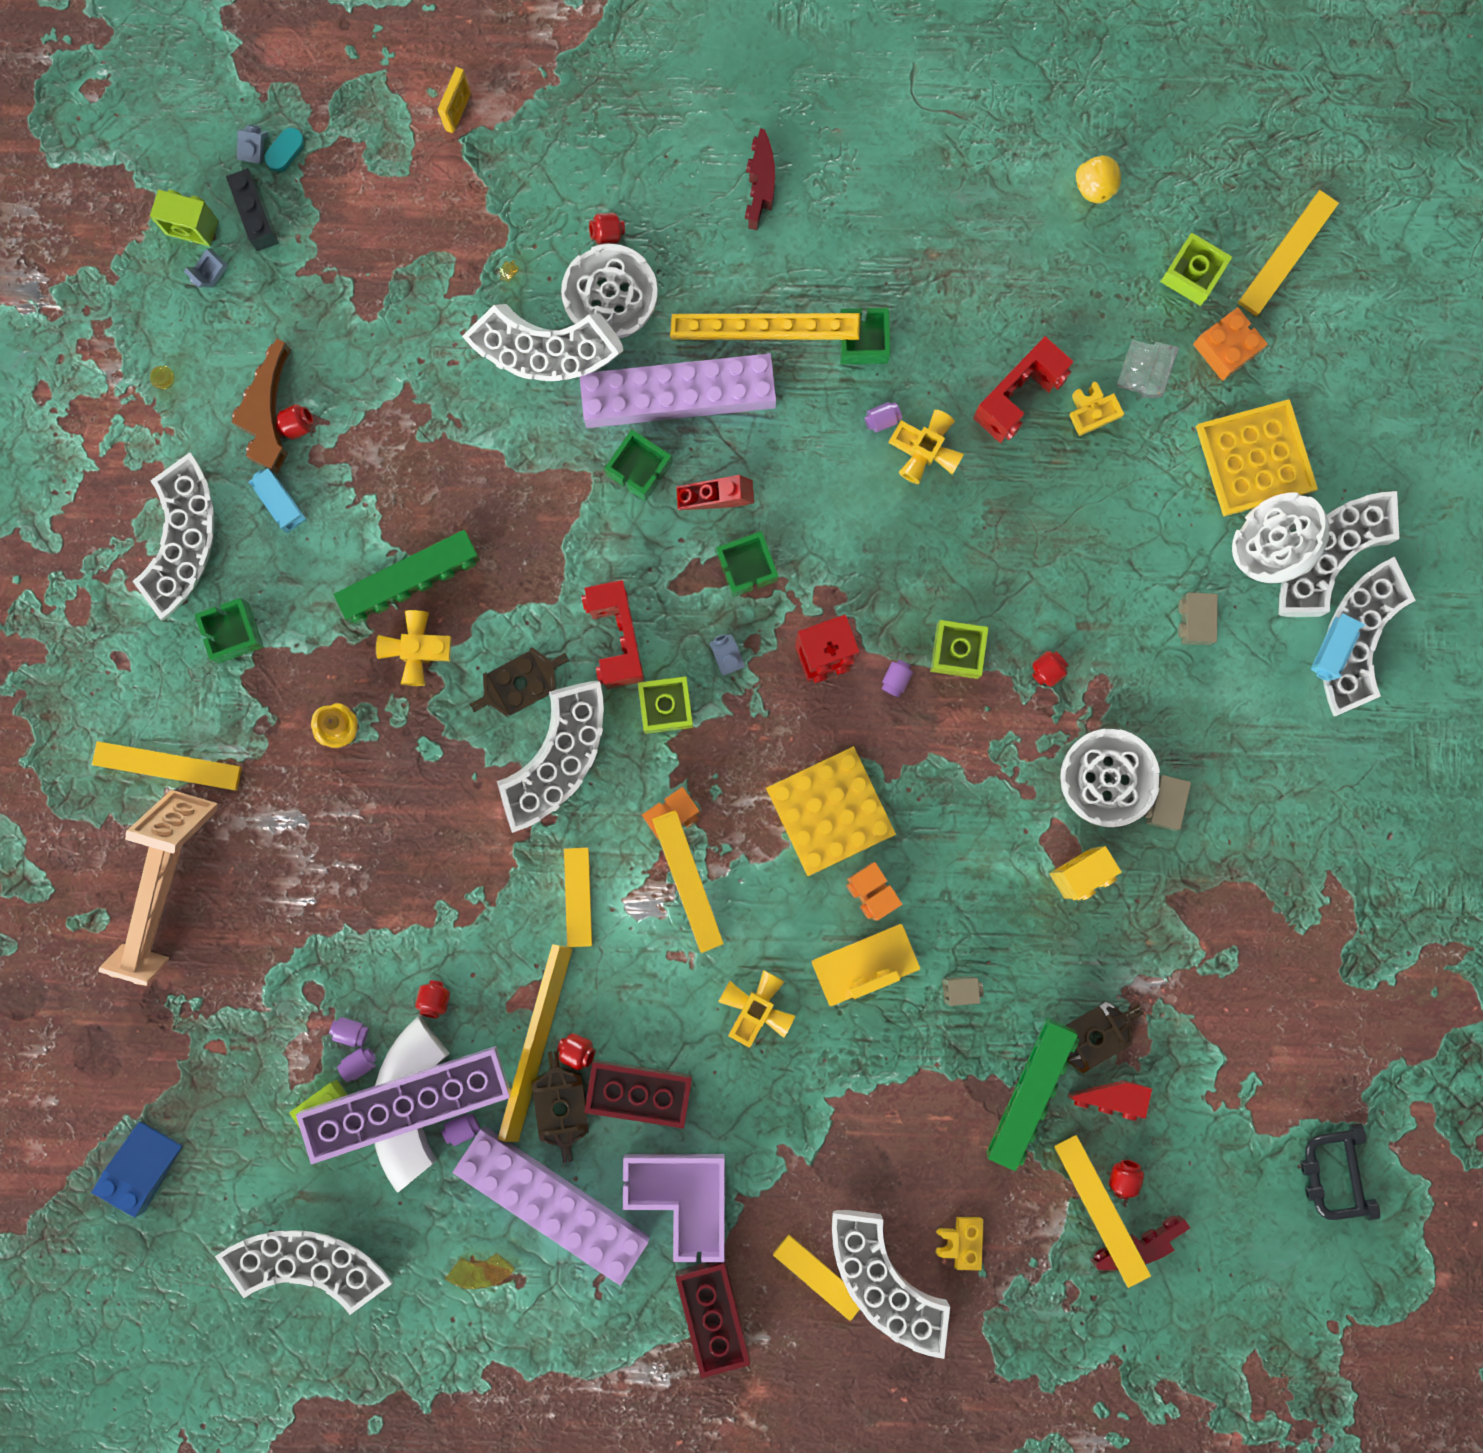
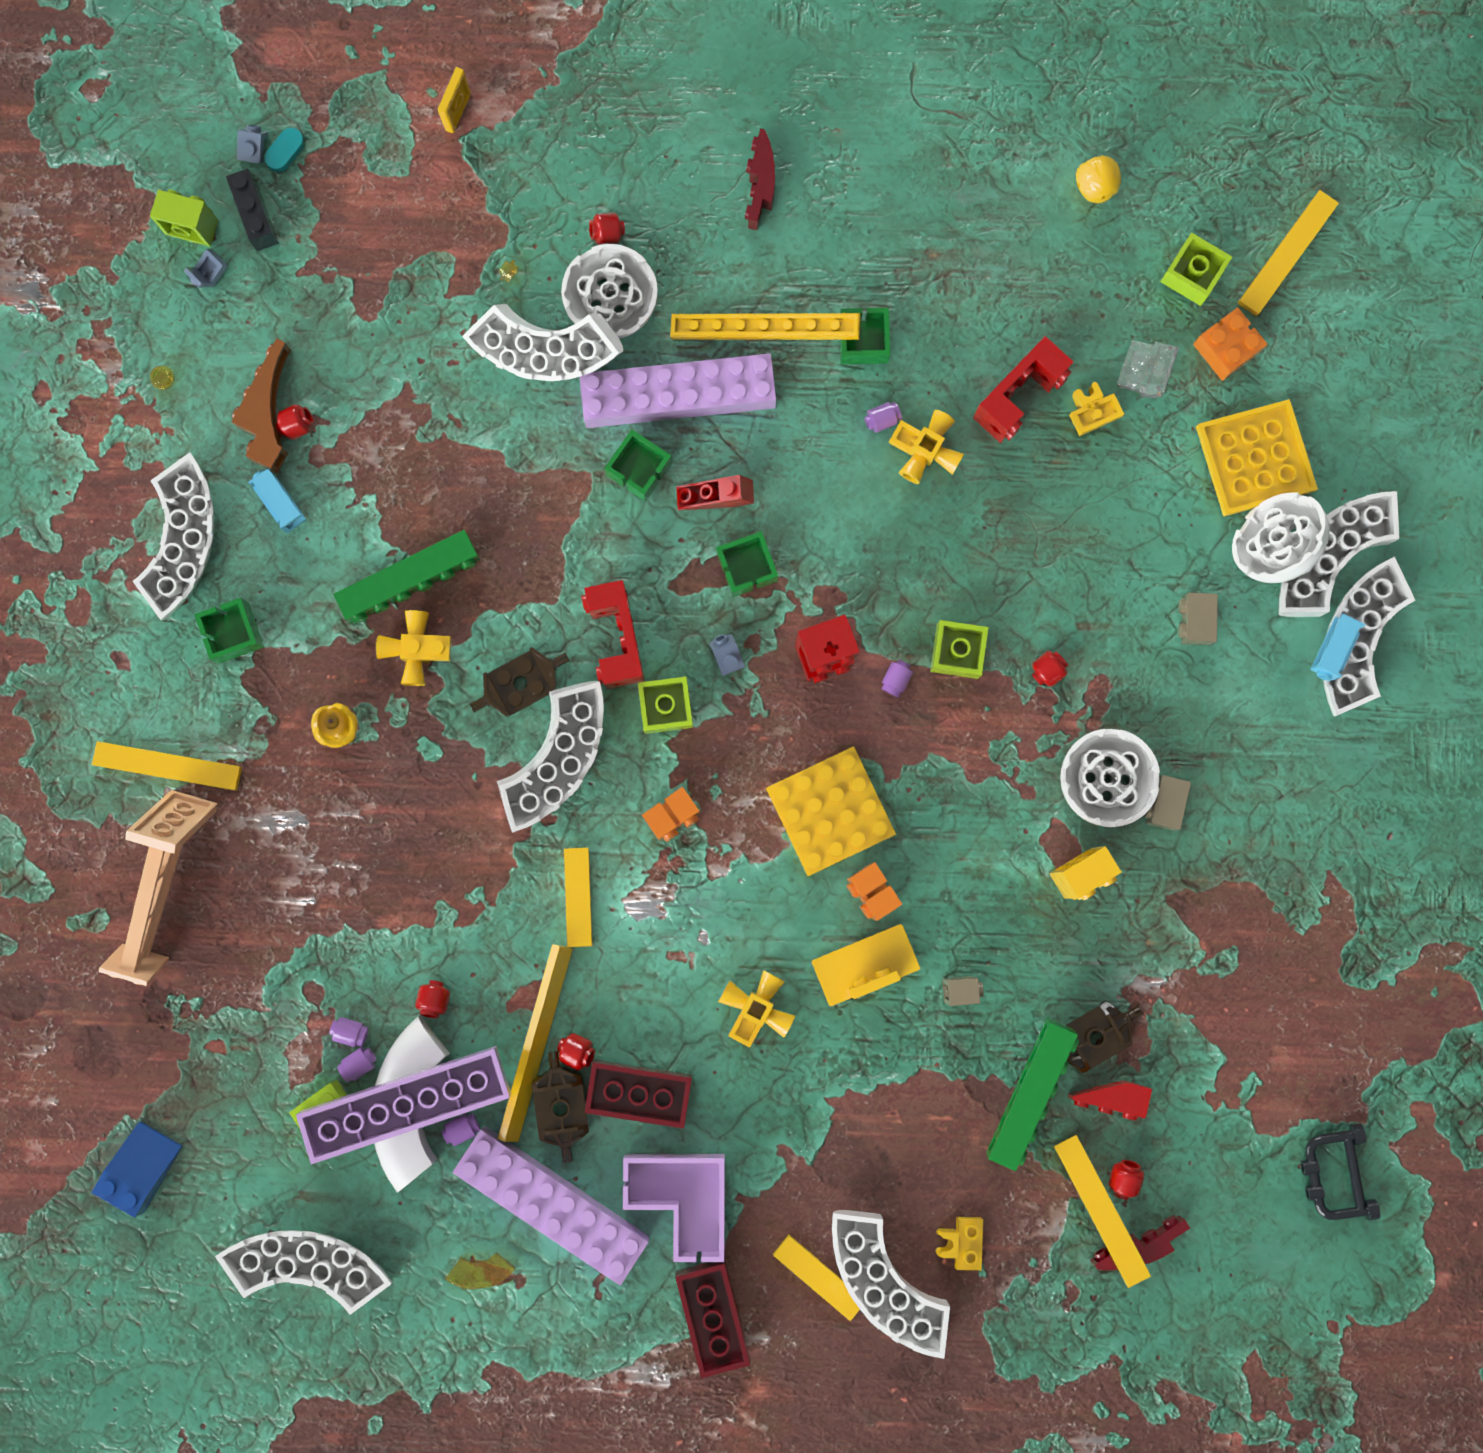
(687, 881): yellow tile -> none

